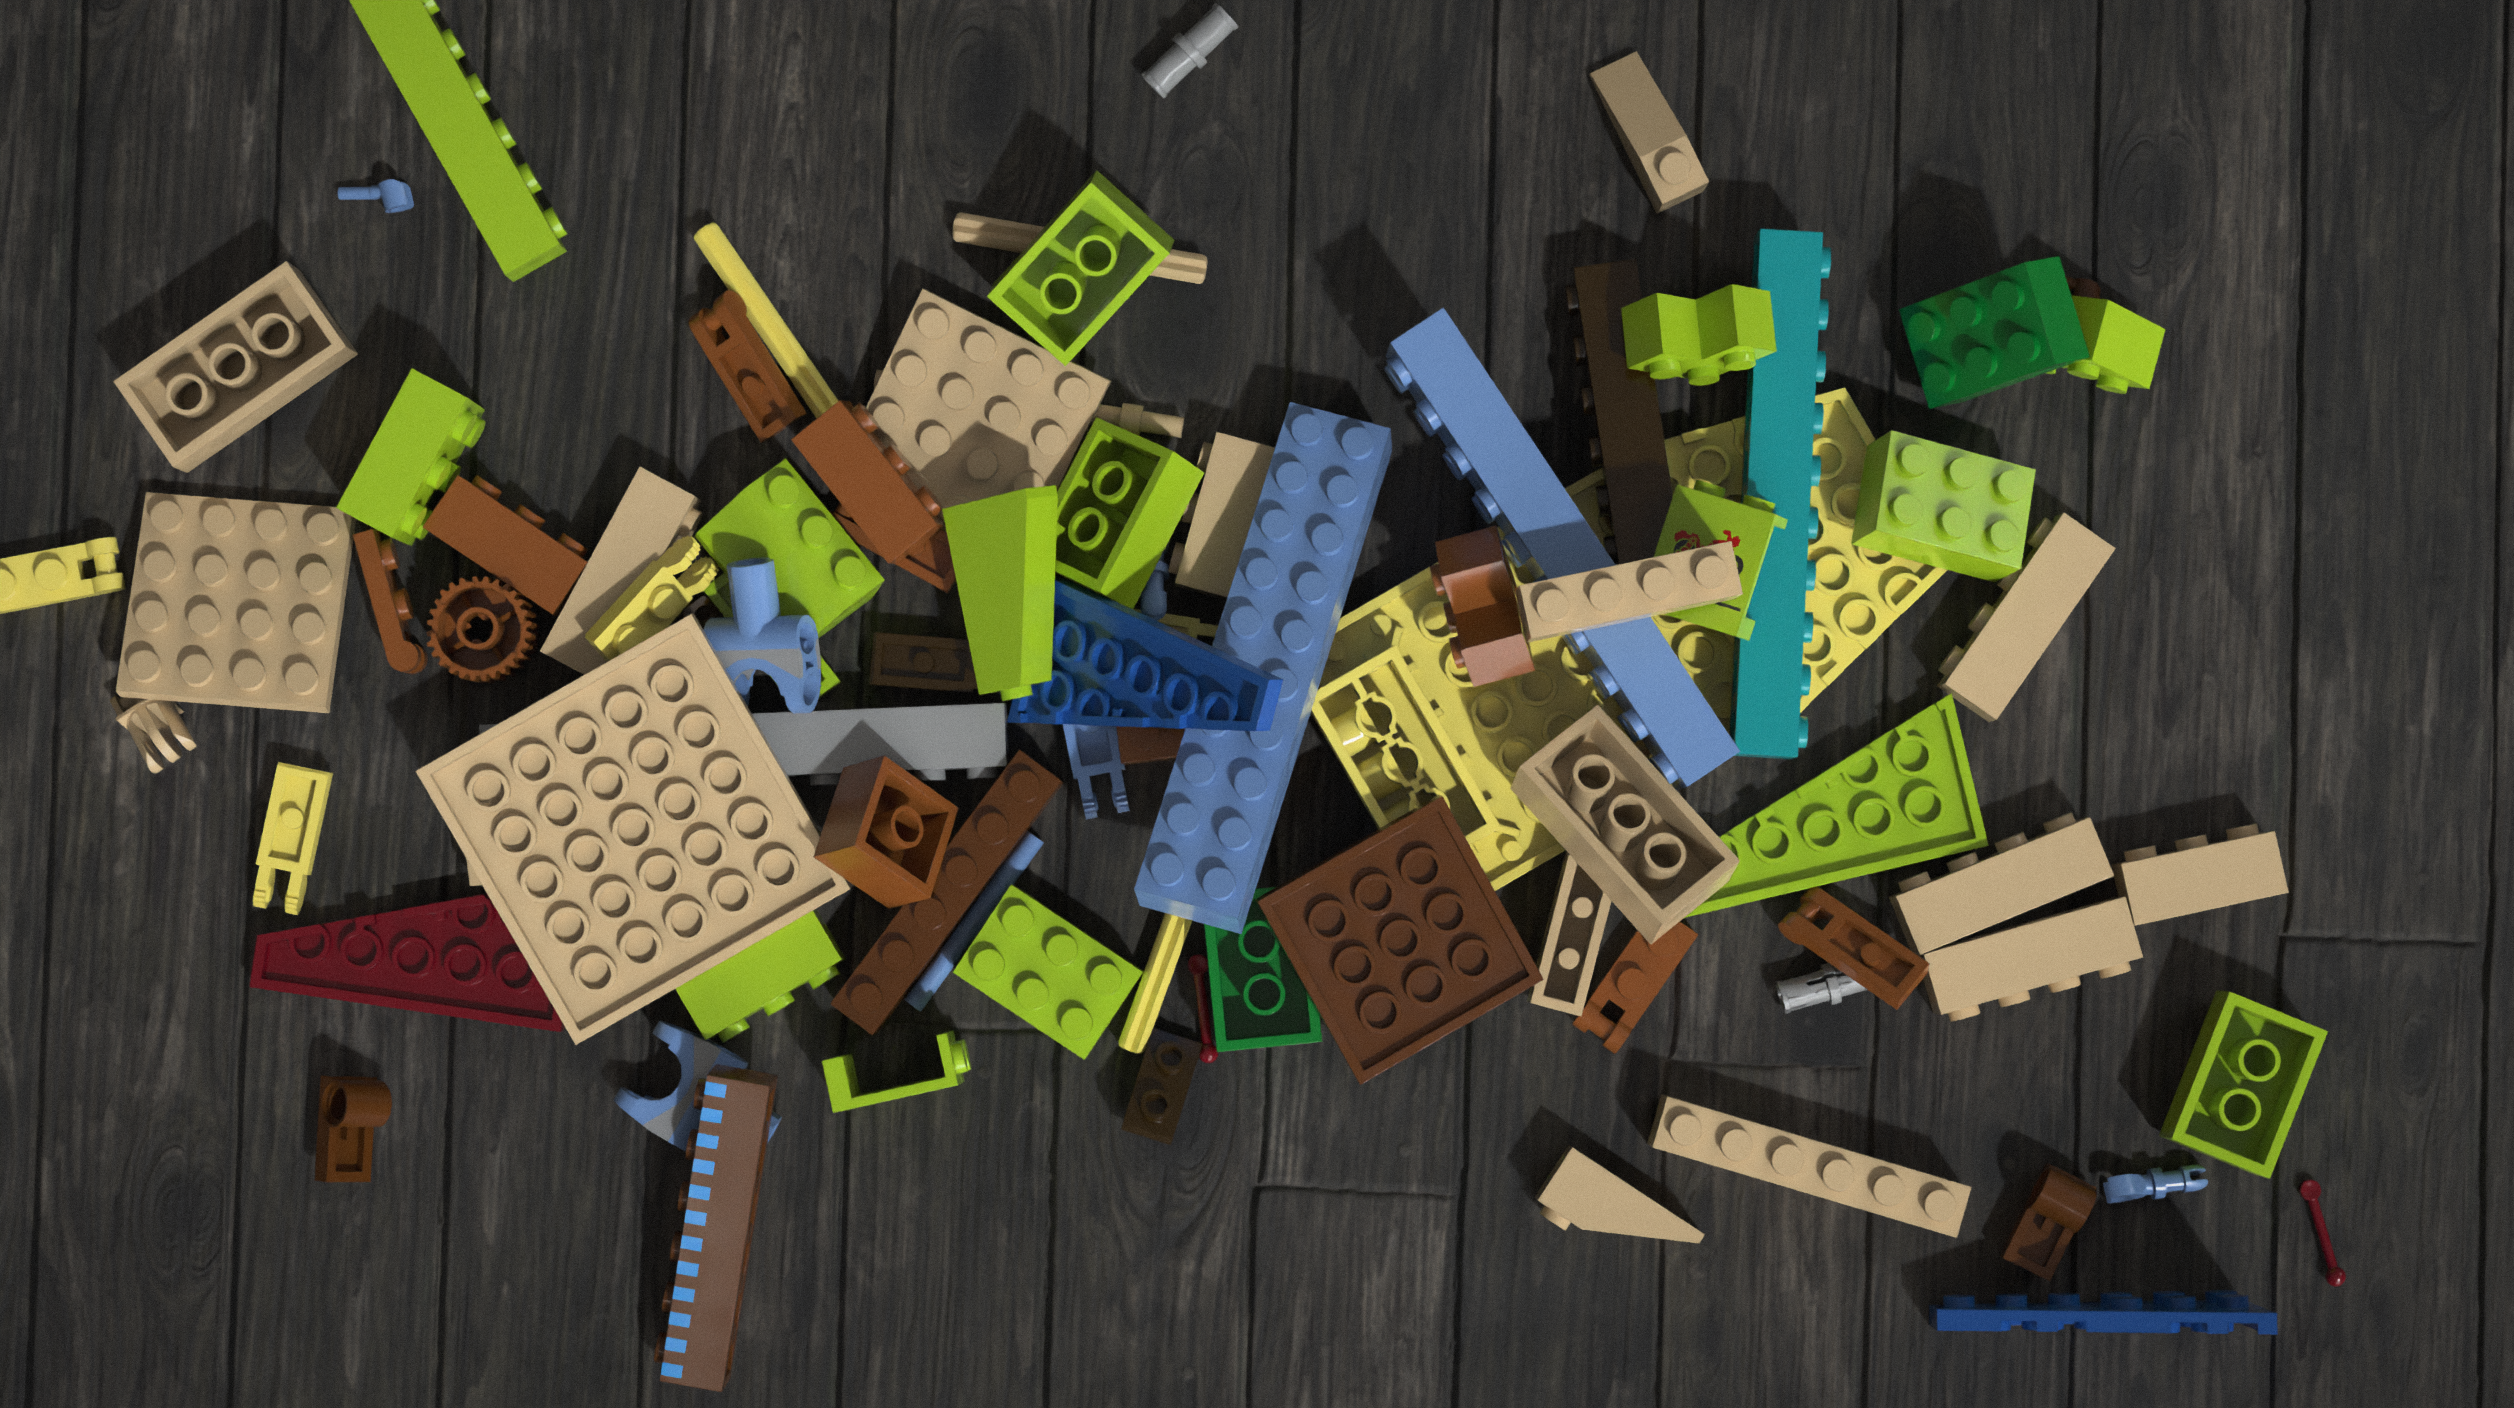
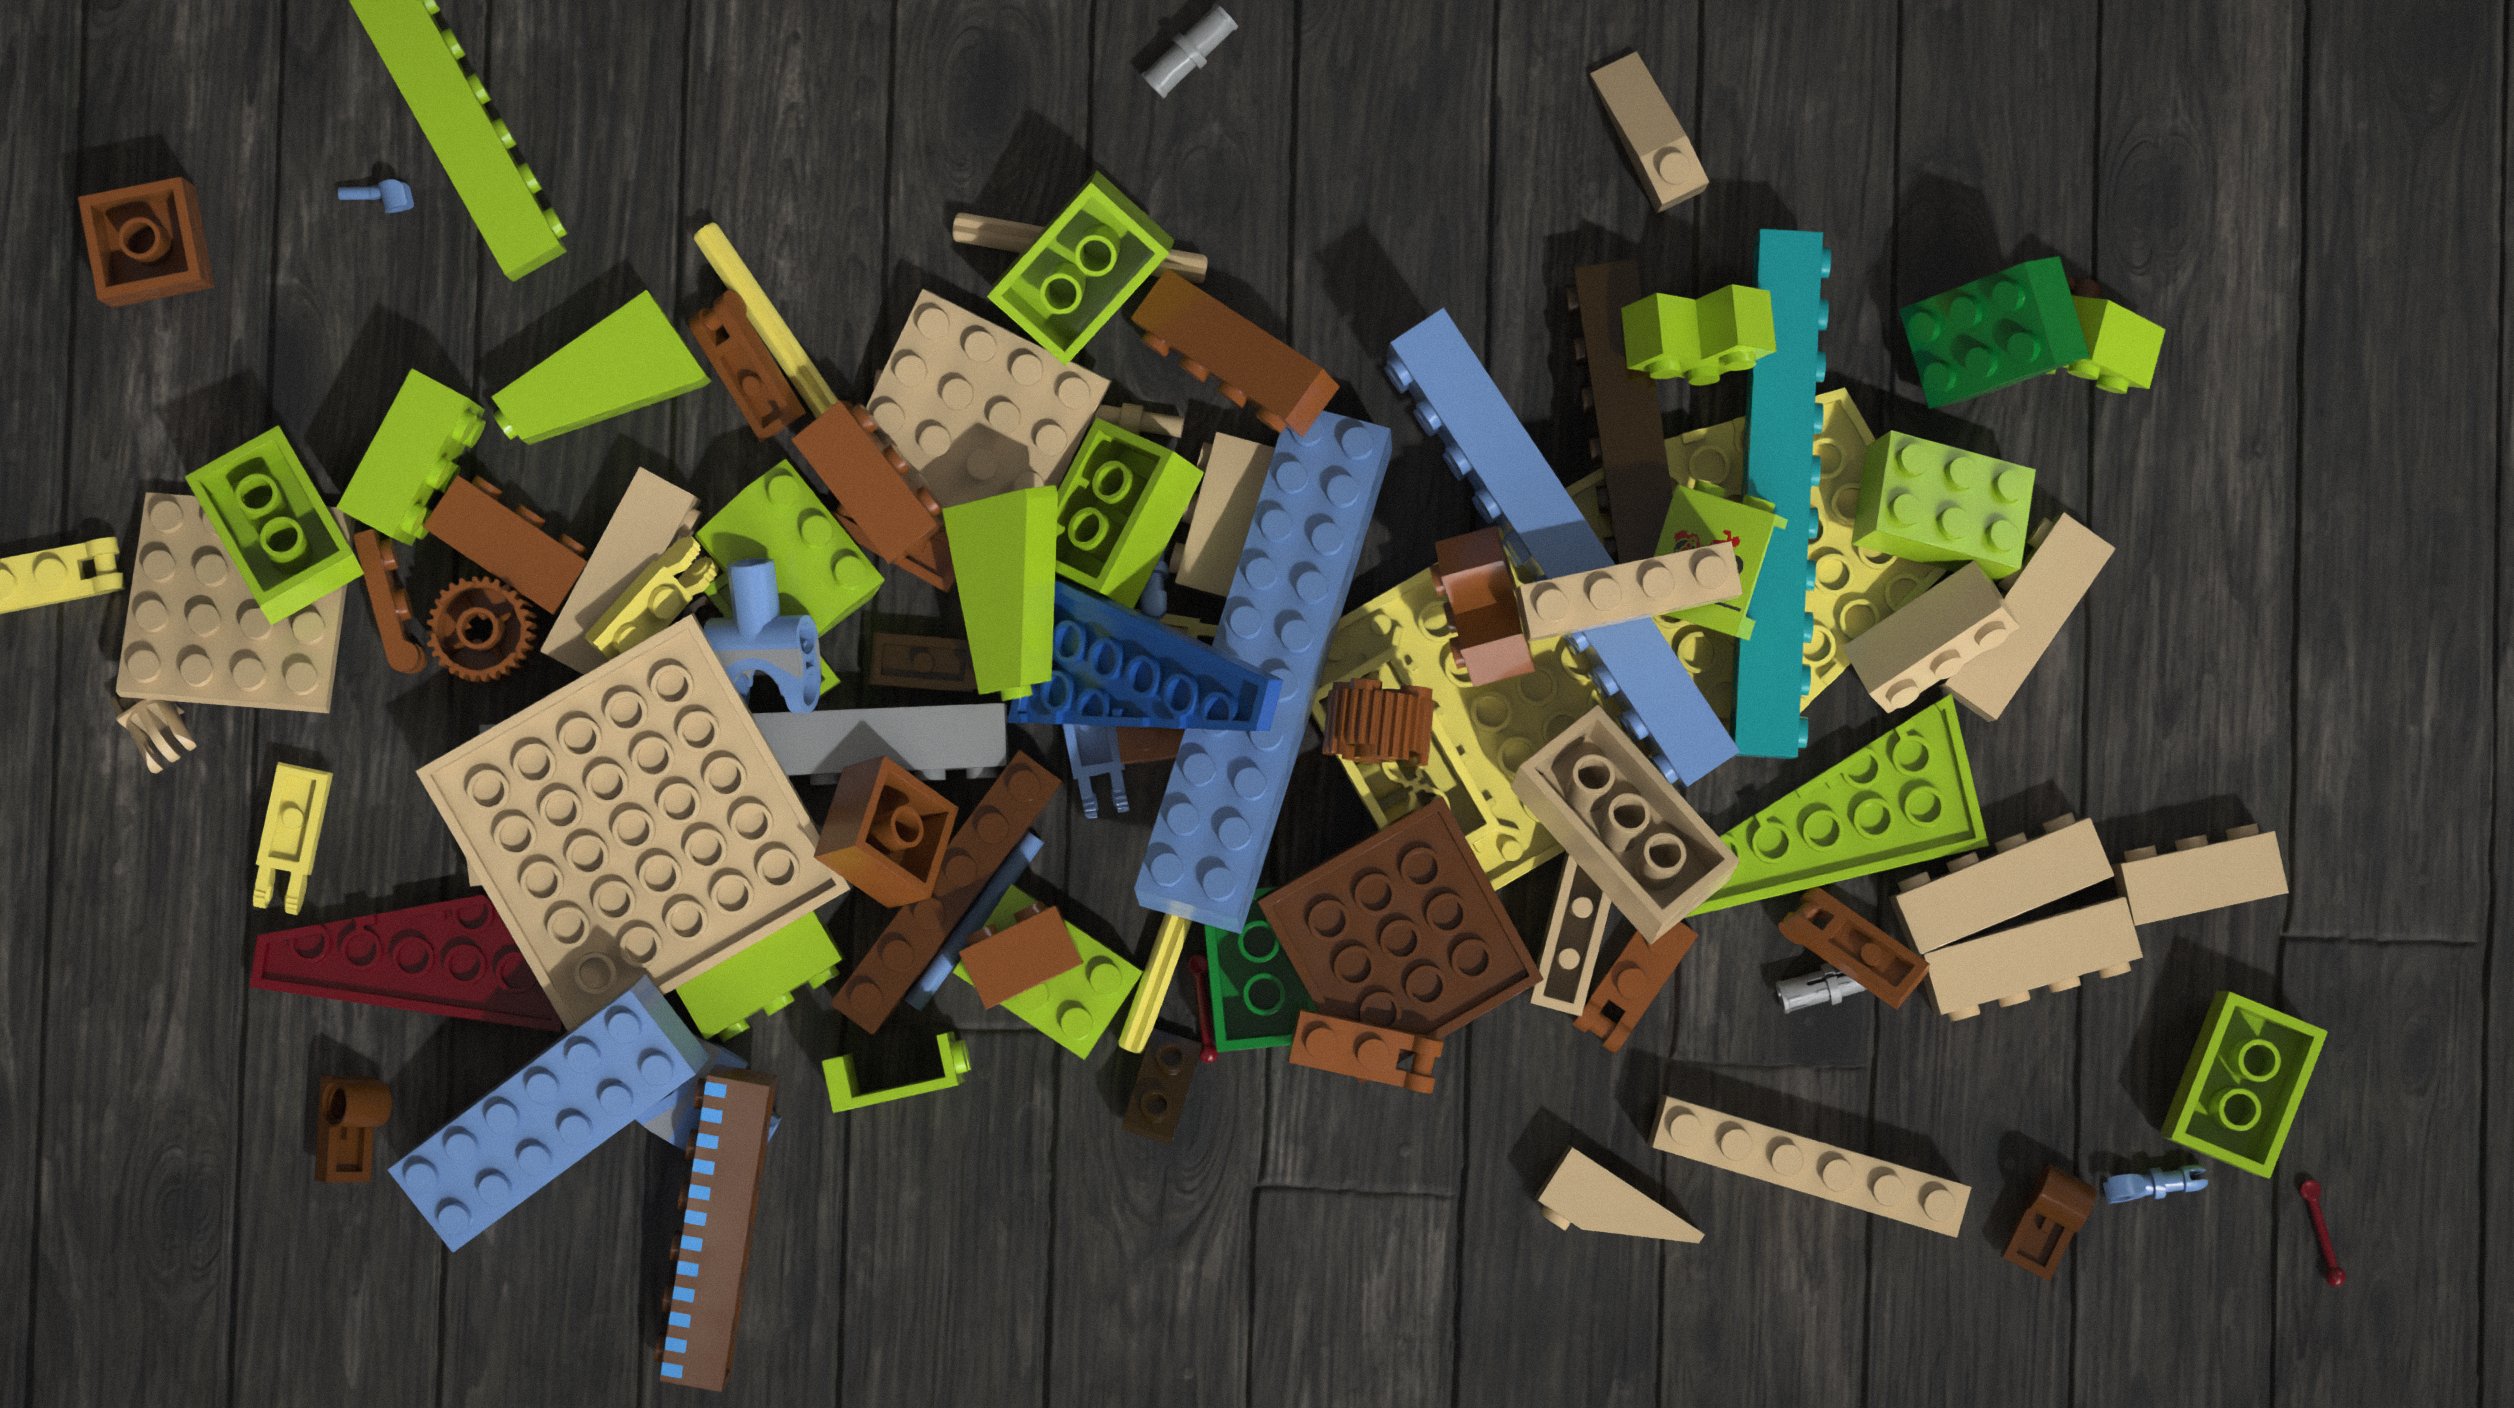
(146, 242): none -> dark orange brick
(235, 367): tan brick -> none
(274, 525): none -> lime brick
(549, 1113): none -> medium blue brick
(605, 372): none -> lime slope
(1020, 955): none -> dark orange brick
(1234, 353): none -> dark orange brick
(1362, 1050): none -> dark orange plate
(1378, 723): none -> dark orange brick
(1931, 637): none -> tan brick
(2113, 1314): blue wing -> none

